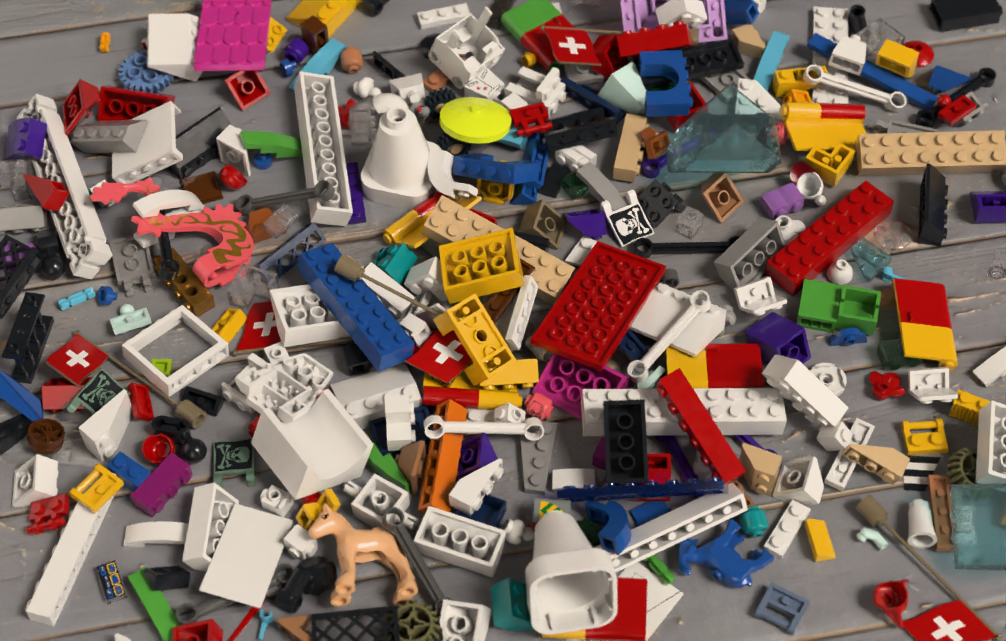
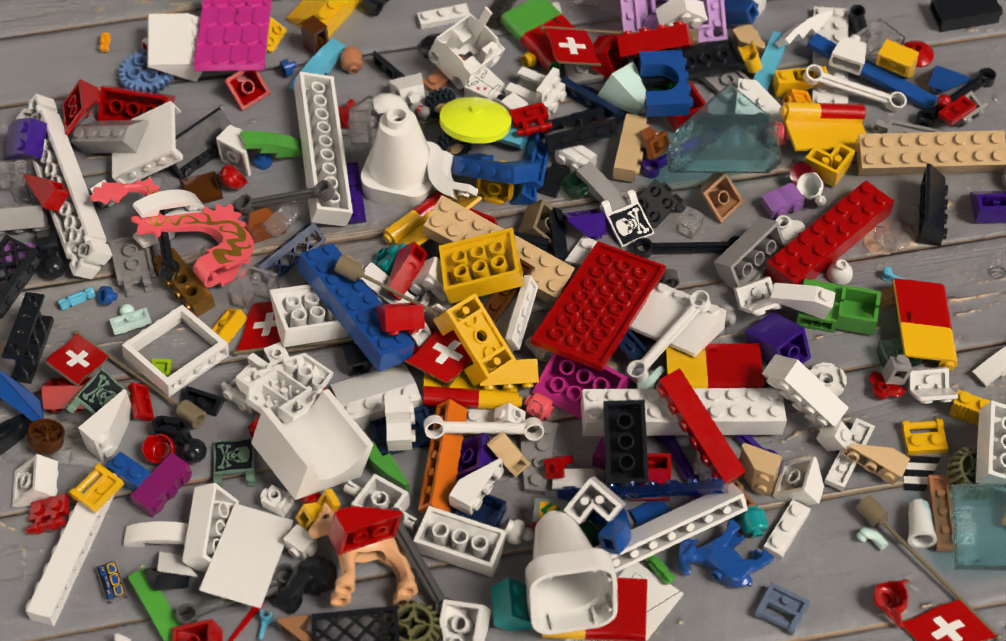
(173, 564): none -> white sticker
(296, 50): dark purple head -> none
(362, 526): none -> red slope
(365, 88): white animal -> none
(401, 317): none -> red slope
(405, 268): none -> red slope
(412, 464): medium nougat slope -> none
(509, 453): none -> tan slope
(555, 466): none -> red bracket
(559, 233): none -> black piece
(592, 497): none -> white brick
(750, 57): none -> yellow piece
(804, 29): none -> white slope
(805, 298): none -> white slope
(819, 540): yellow slope -> none
(848, 337): blue plate -> none
(869, 258): clear light blue wing -> none
(897, 365): none -> light grey brick

